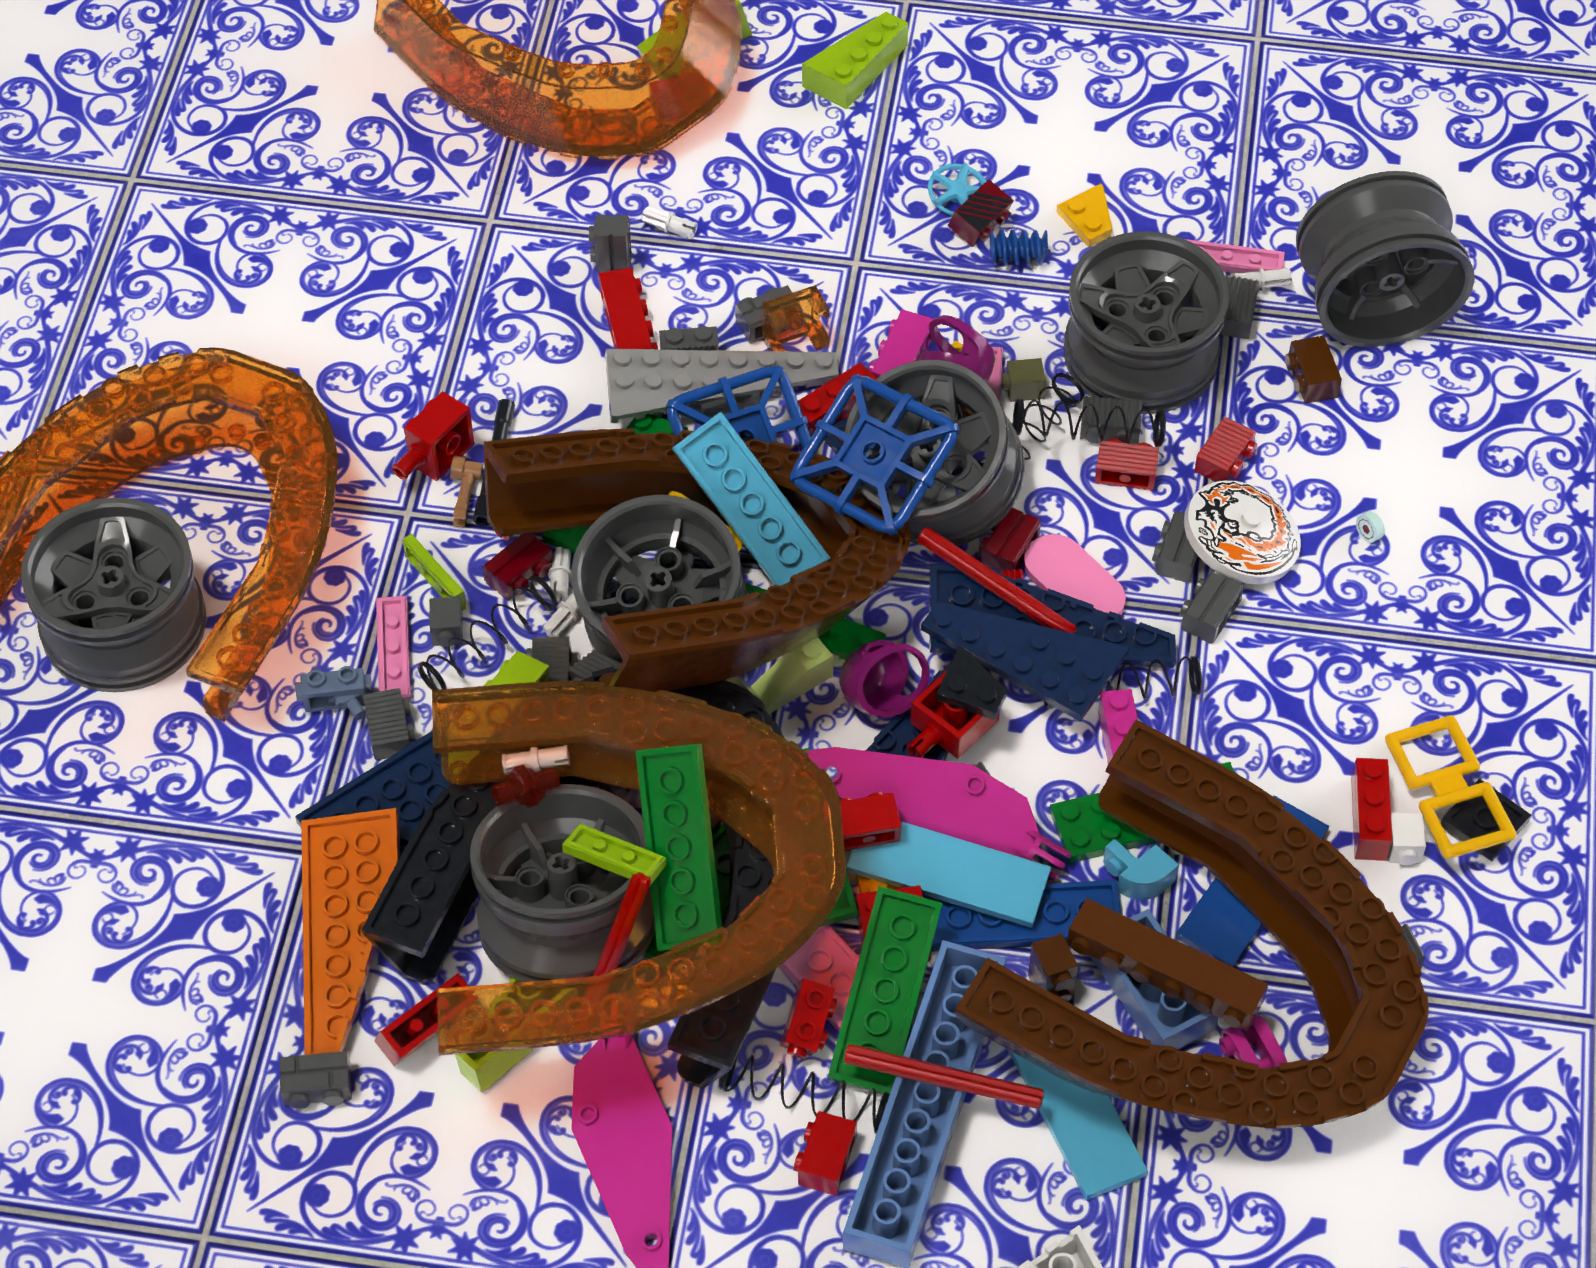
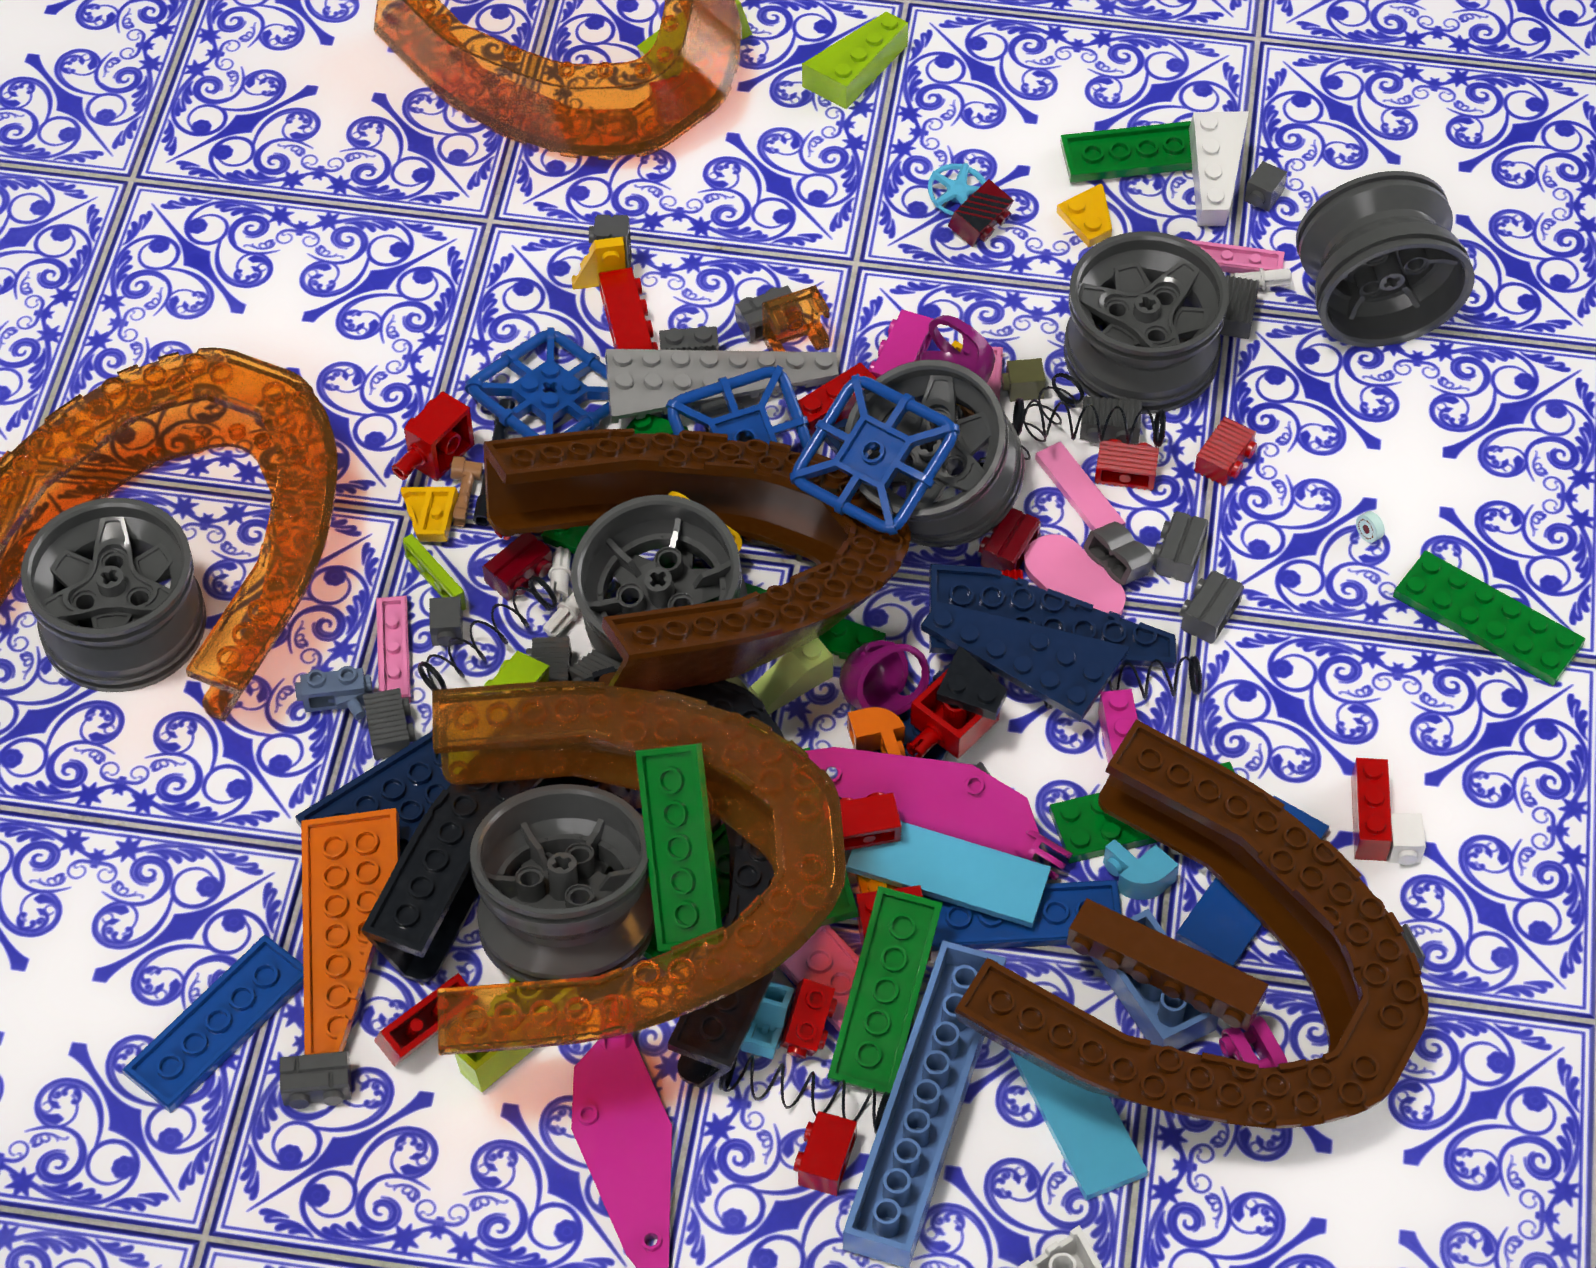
(216, 1024): none -> blue tile
(430, 511): none -> yellow wing
(525, 786): clear red axle -> none
(531, 386): none -> blue plate
(537, 758): pin -> none
(602, 257): none -> yellow wing
(612, 853): lime tile -> none
(623, 924): red axle -> none
(669, 222): white axle -> none
(749, 500): medium azure tile -> none
(769, 1022): none -> medium azure brick
(875, 730): none -> orange brick
(944, 1076): red axle -> none
(993, 581): red axle -> none
(1018, 247): blue piece -> none
(1053, 966): reddish brown brick -> none
(1077, 486): none -> bright pink tile
(1119, 553): none -> dark grey brick
(1127, 151): none -> green plate
(1215, 158): none -> white wedge
(1242, 532): dish -> none
(1265, 186): none -> dark grey brick
(1313, 369): reddish brown brick -> none
(1450, 787): yellow bar -> none
(1474, 819): black plate -> none
(1489, 618): none -> green plate

